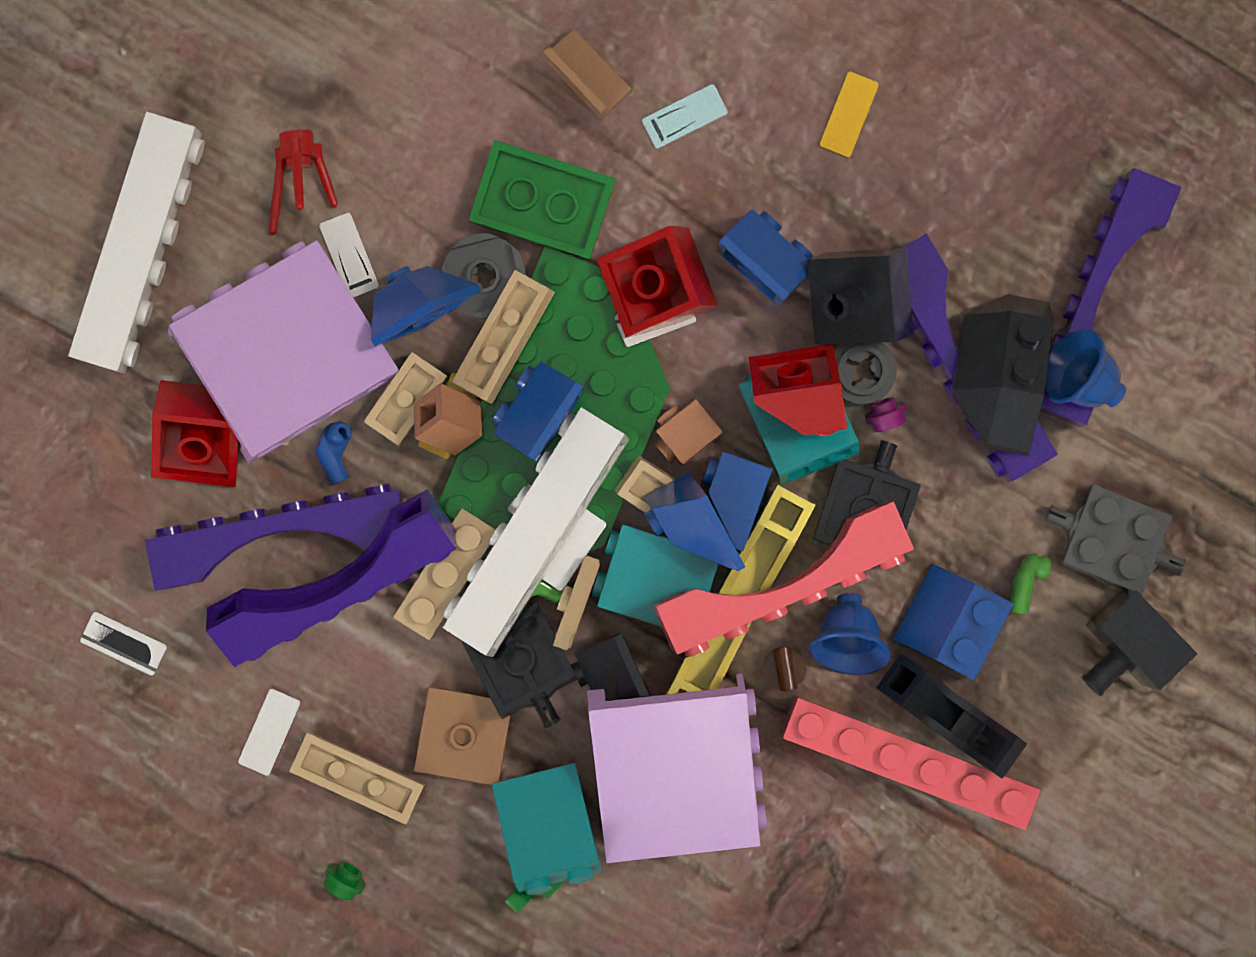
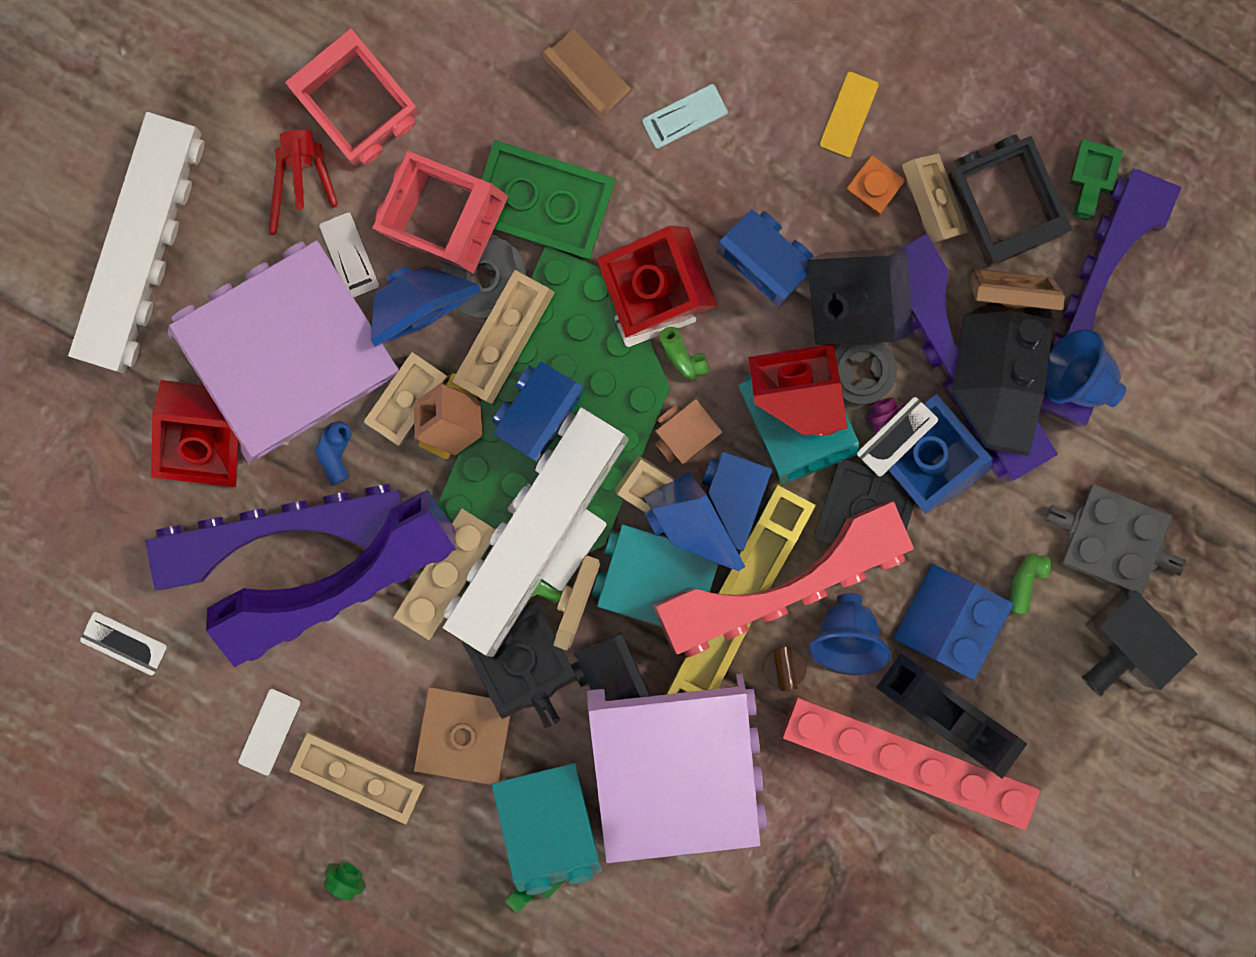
(326, 66): none -> coral window
(473, 226): none -> coral window
(678, 355): none -> bright green arm
(875, 185): none -> orange plate
(897, 436): none -> sticker
(934, 198): none -> tan plate
(941, 461): none -> blue slope
(1008, 149): none -> black window
(1016, 289): none -> medium nougat plate
(1095, 172): none -> green plate

